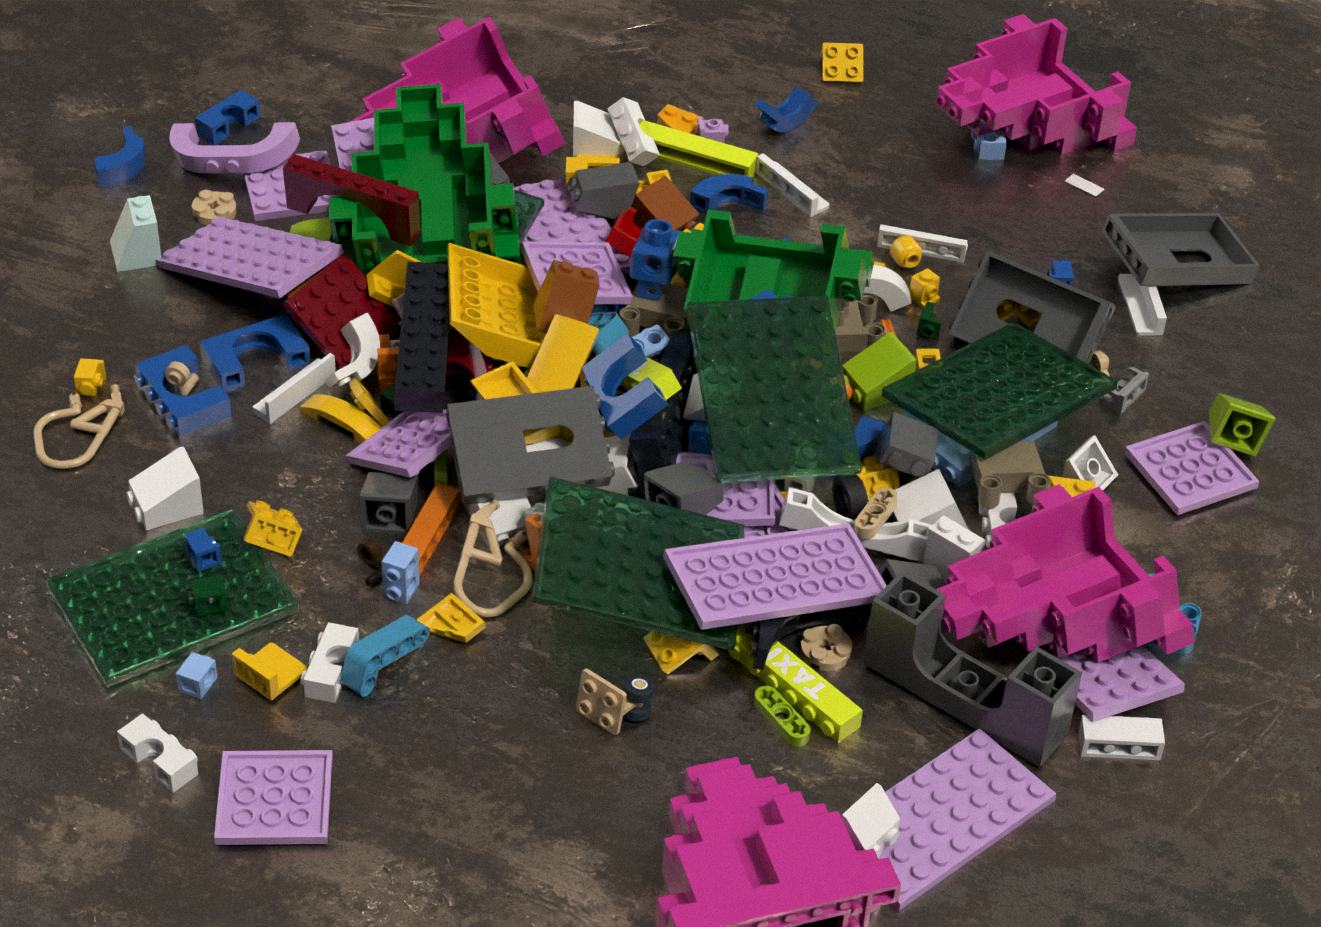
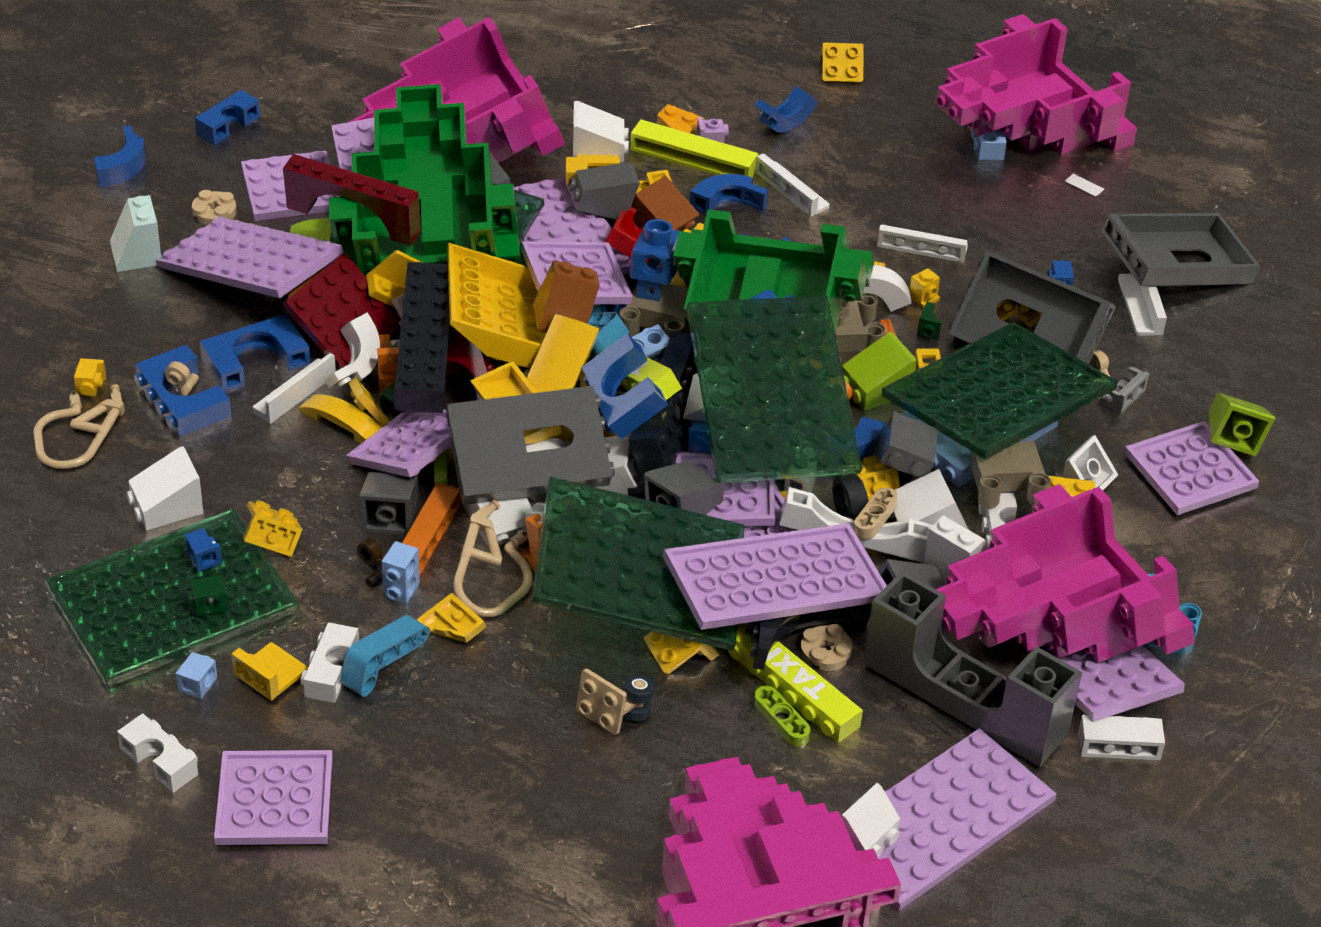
(233, 158): lavender arch -> none
(626, 119): white arch -> none
(906, 252): yellow head -> none

